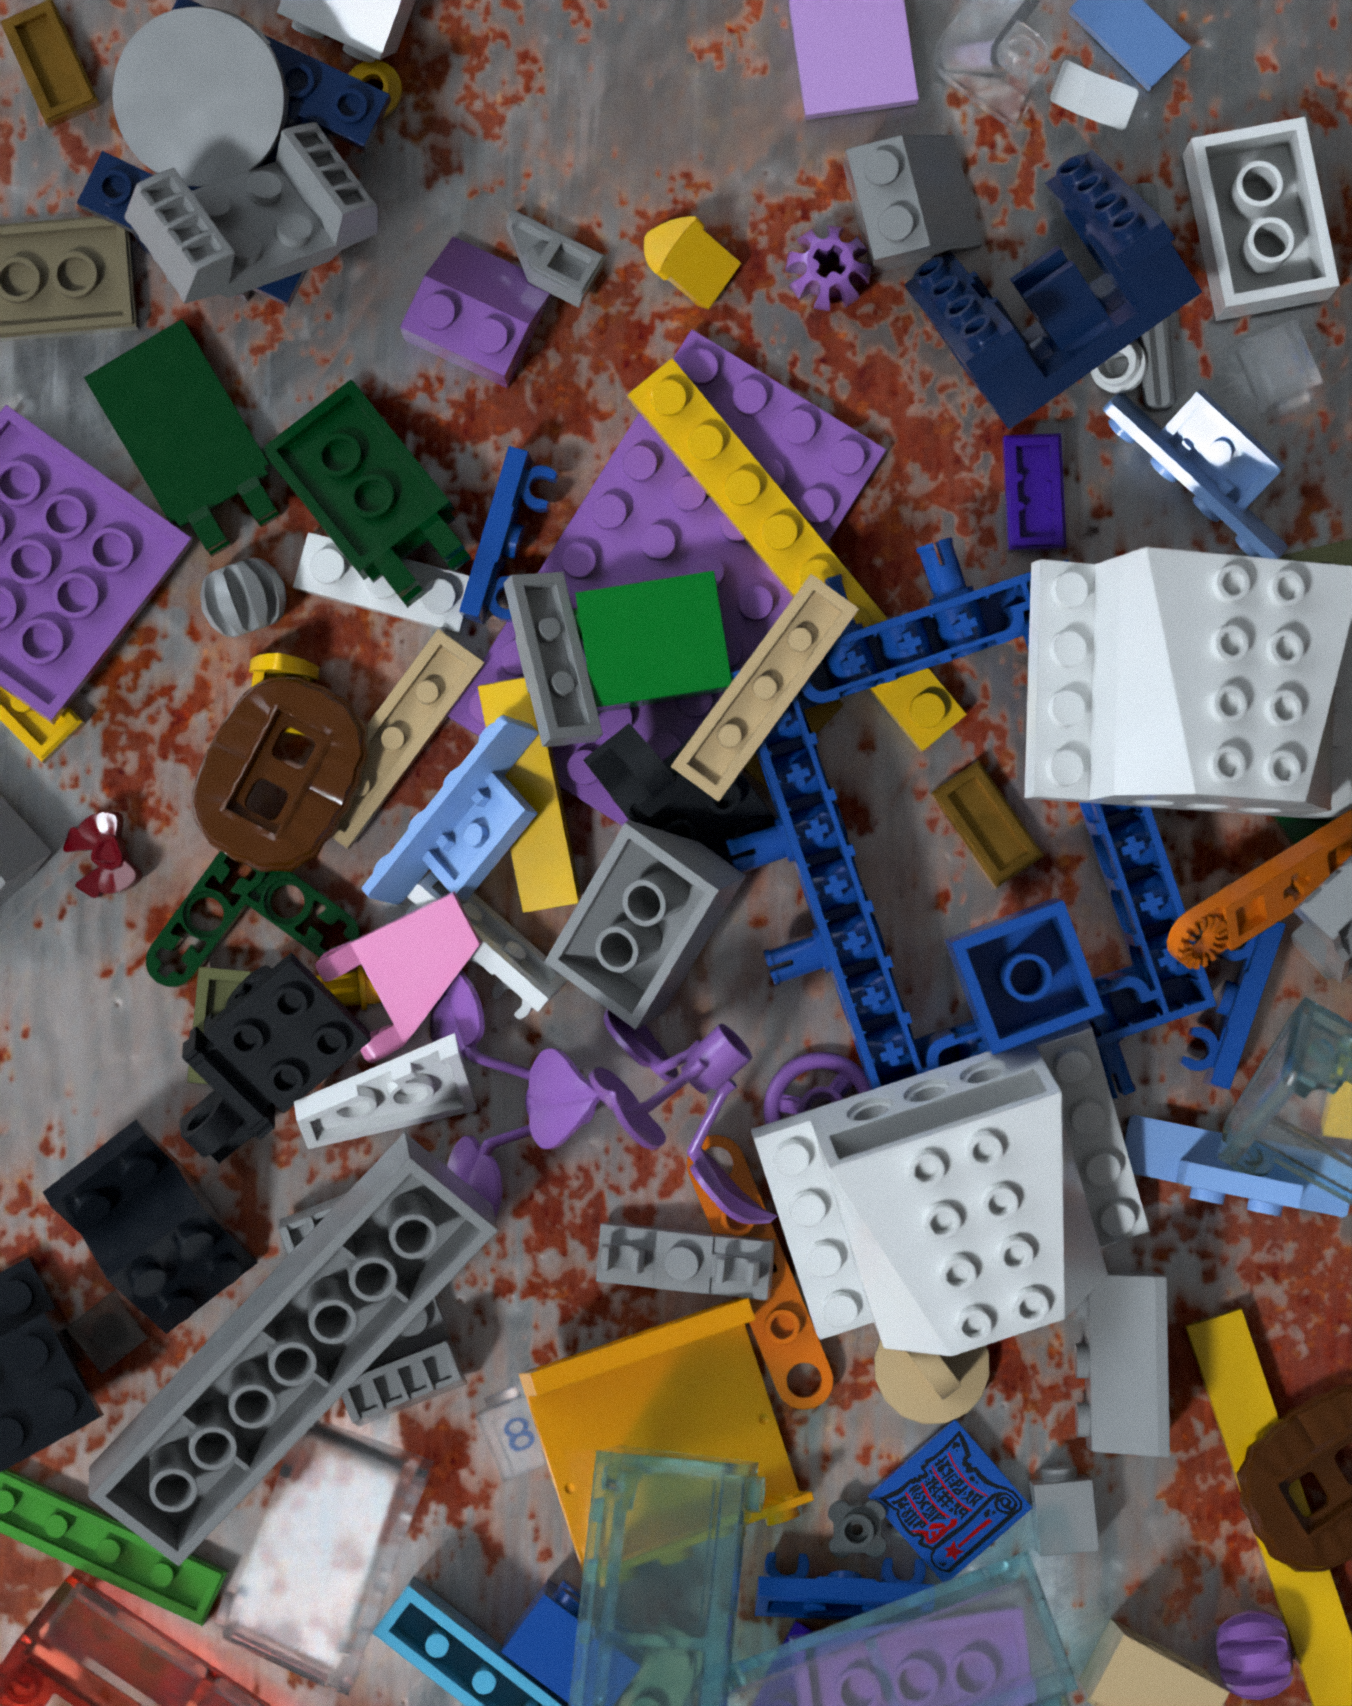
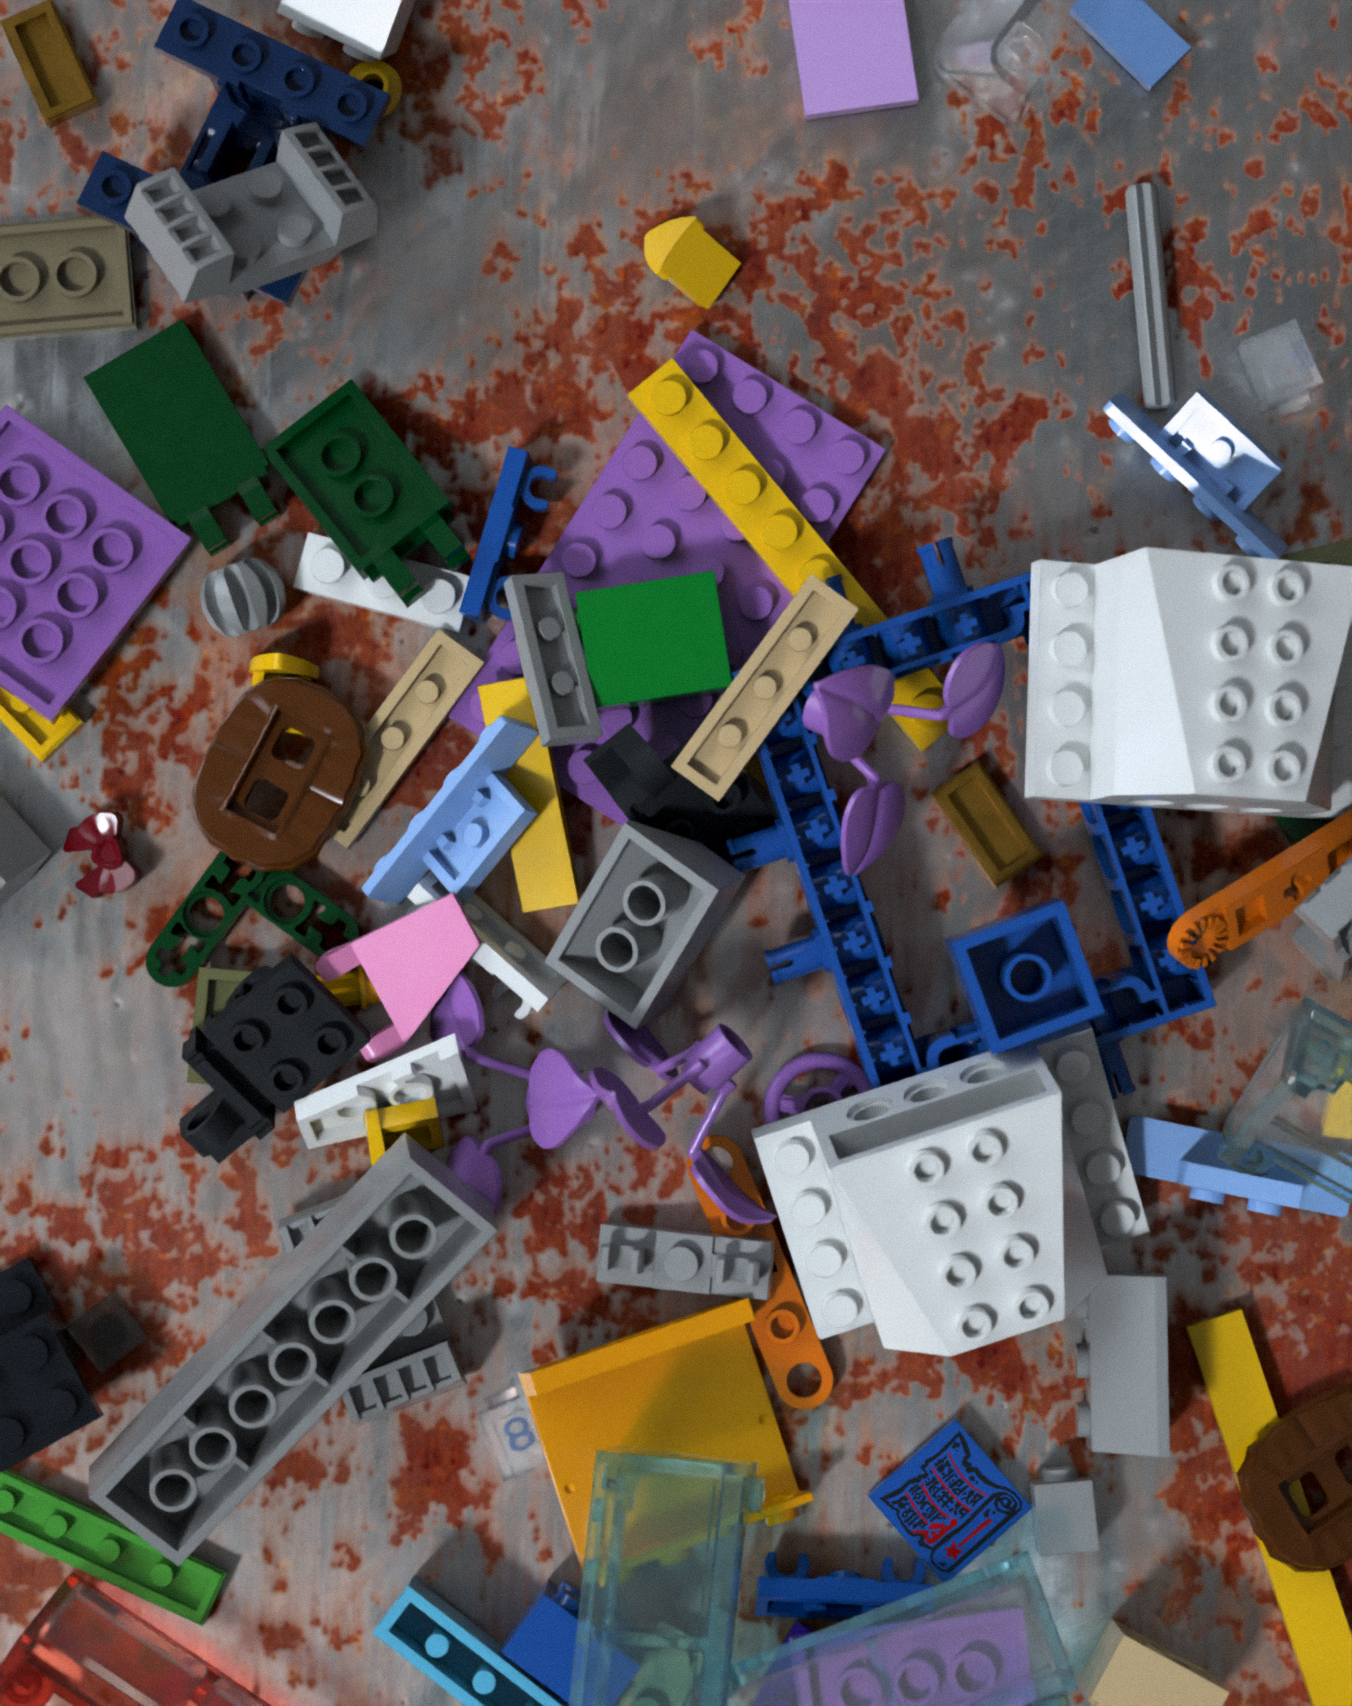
(150, 1227): black bracket -> none
(200, 95): light grey tile -> none
(325, 1554): clear windscreen -> none
(416, 1119): none -> yellow tile
(475, 312): medium lavender slope -> none
(553, 259): light grey tile -> none
(836, 283): medium lavender piece -> none
(849, 710): none -> medium lavender plant
(869, 1517): dark grey plate -> none
(910, 200): light grey slope -> none
(931, 1385): tan tile -> none
(1034, 492): dark purple plate -> none
(1076, 321): dark blue piece -> none
(1094, 95): white sticker -> none
(1130, 378): white plate -> none
(1238, 1005): blue plate -> none
(1254, 1655): medium lavender piece -> none
(1260, 218): white brick -> none

